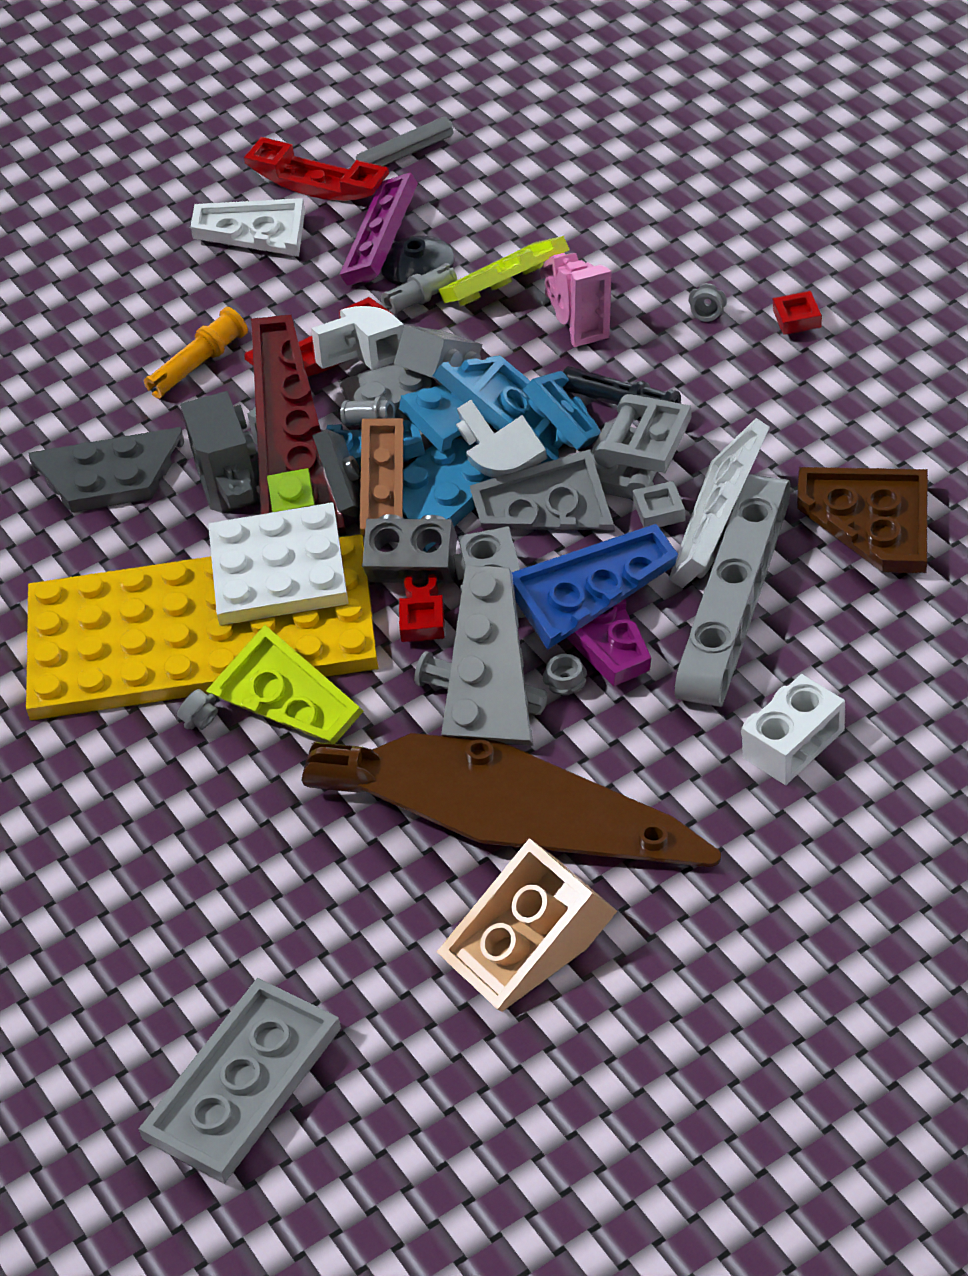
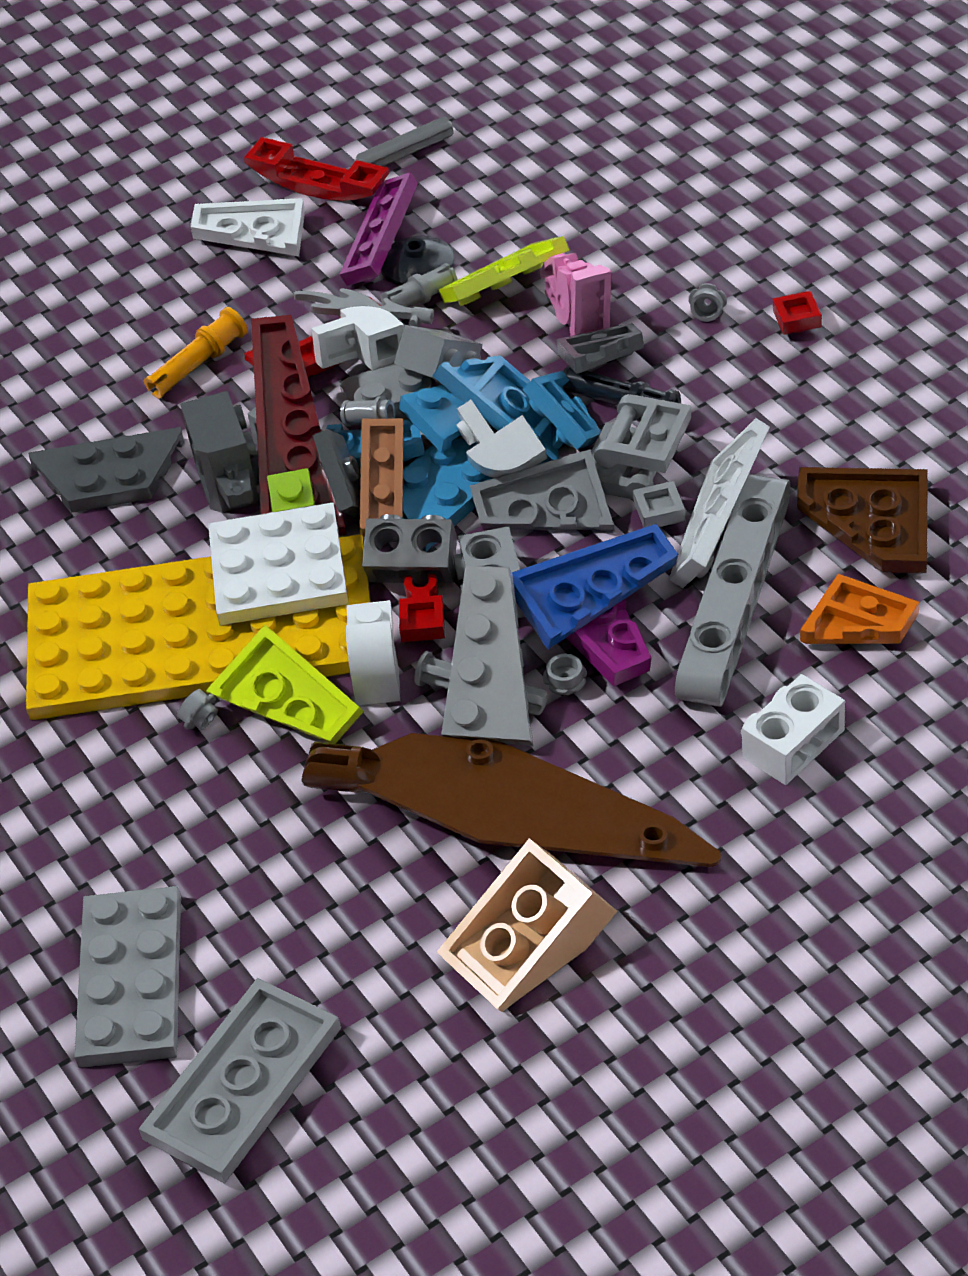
(128, 977): none -> light grey plate
(350, 298): none -> light grey piece
(372, 653): none -> white brick
(599, 346): none -> dark grey wing
(859, 615): none -> orange wing

